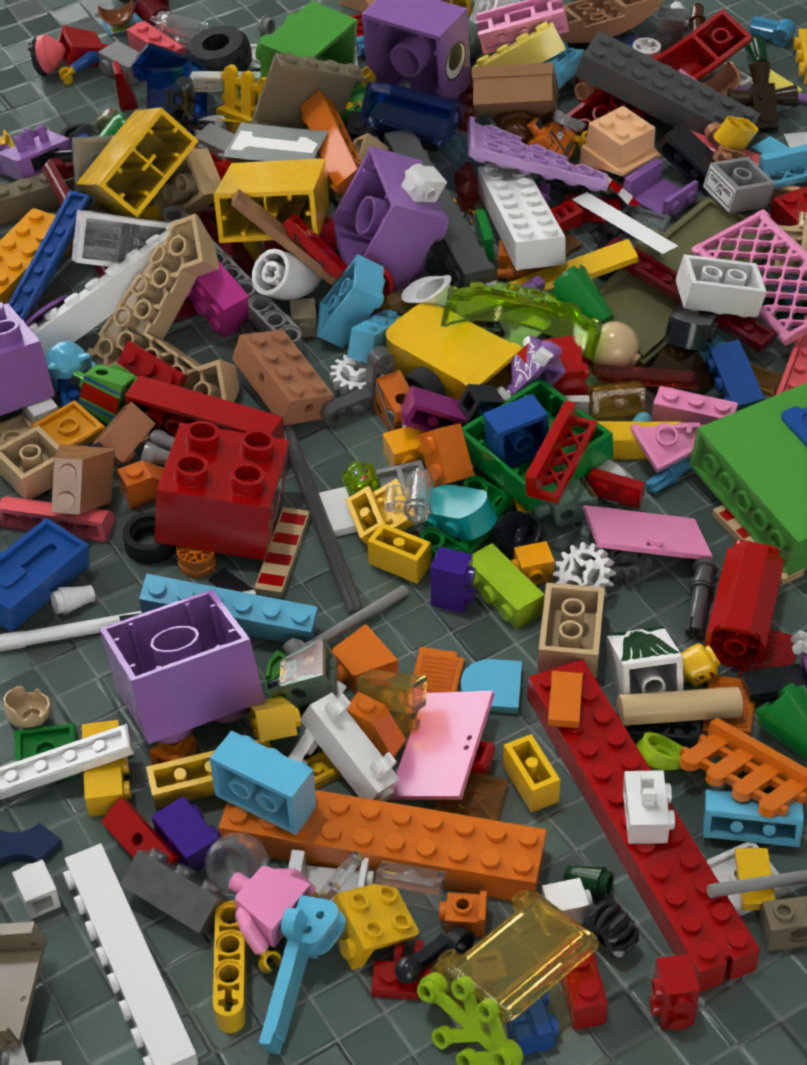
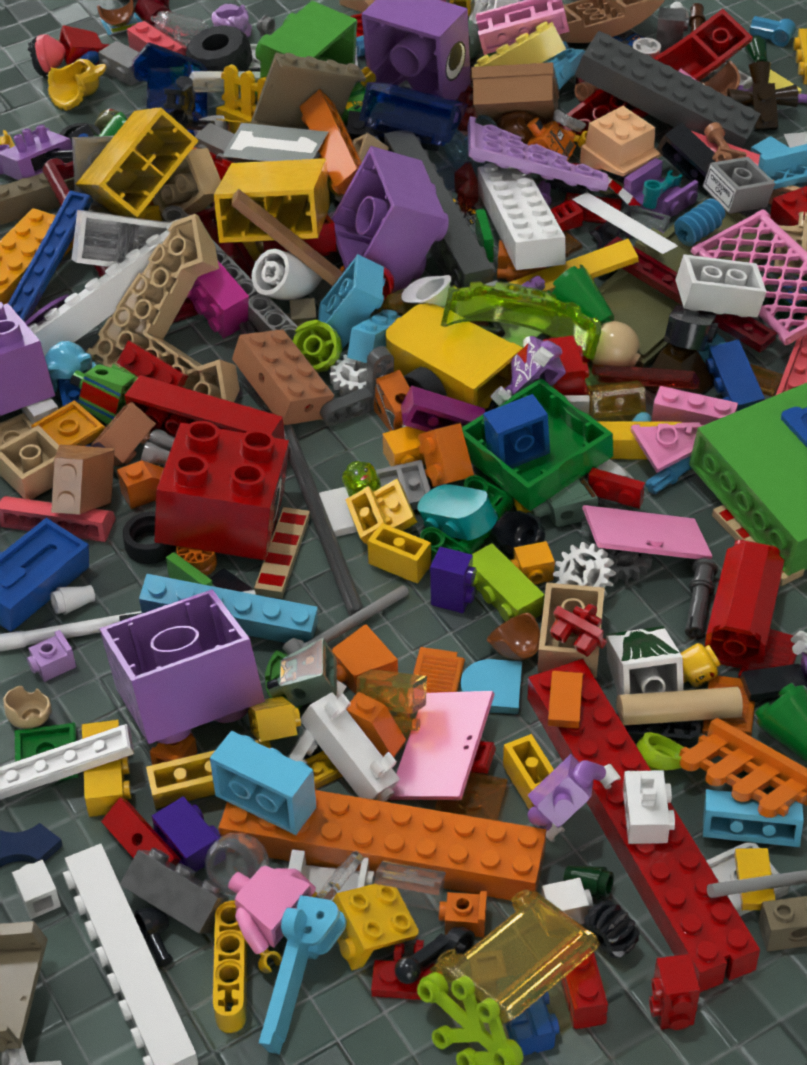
(51, 657): none -> lavender brick
(73, 83): none -> yellow hair
(125, 93): red slope -> none
(153, 923): none -> black bar
(182, 570): none -> bright green tile
(232, 16): none -> lavender piece
(315, 246): red plate -> none
(318, 344): none -> lime cylinder
(417, 499): clear piece -> none
(423, 183): white brick -> none
(478, 400): black brick -> none
(516, 637): none -> dark orange helmet
(552, 455): red fence -> none
(566, 792): none -> medium lavender torso
(582, 623): none -> red hips
(653, 189): none -> teal brick
(699, 222): none -> dark azure piece
(735, 133): yellow beam -> none

